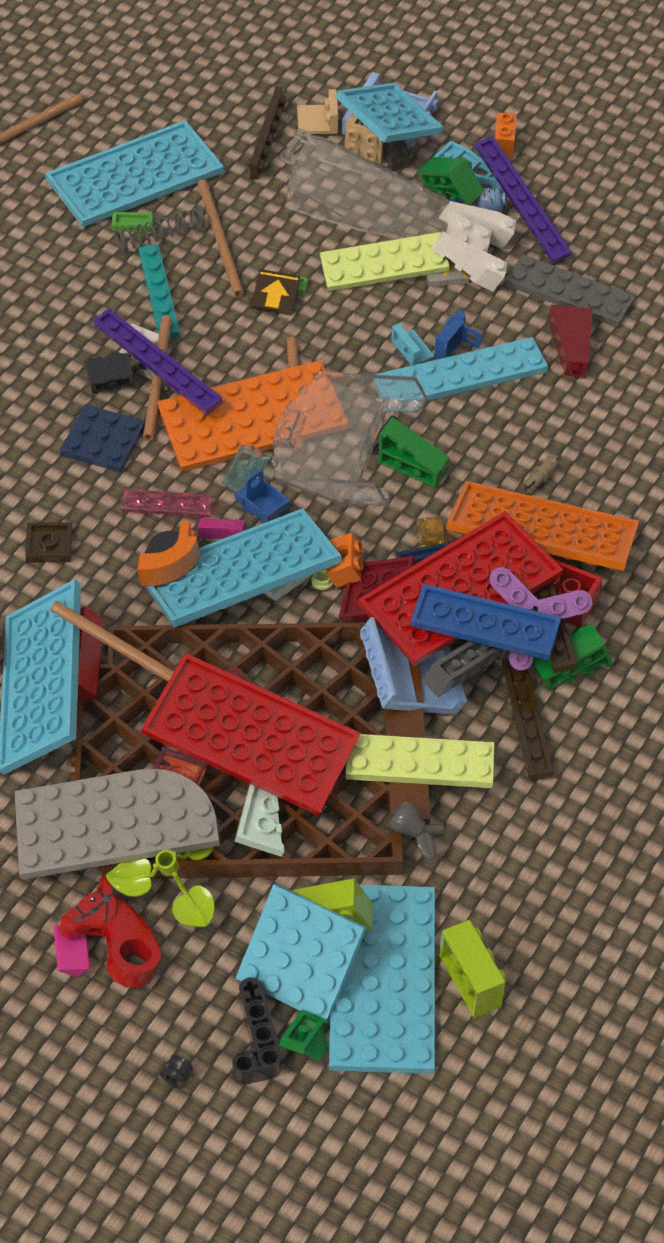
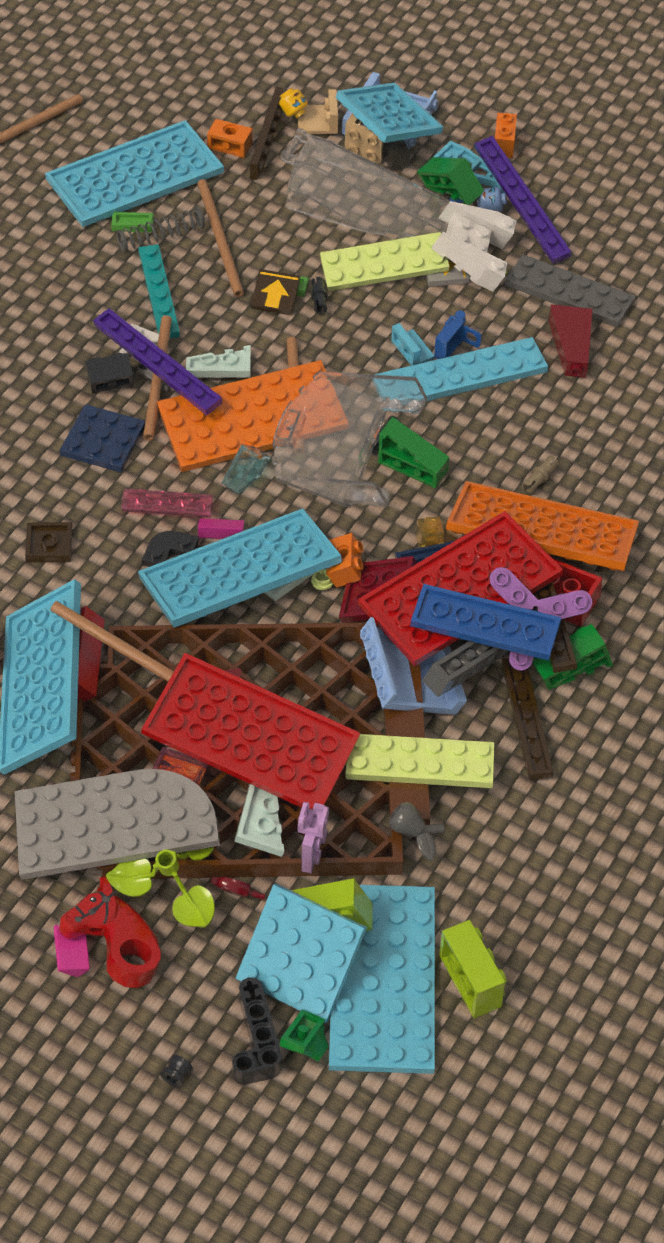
(170, 564): orange arch -> none
(229, 364): none -> light aqua wing
(230, 138): none -> orange brick
(236, 887): none -> dark red hand
(262, 498): blue piece -> none
(293, 103): none -> yellow head
(313, 825): none -> lavender plate
(319, 295): none -> black pin

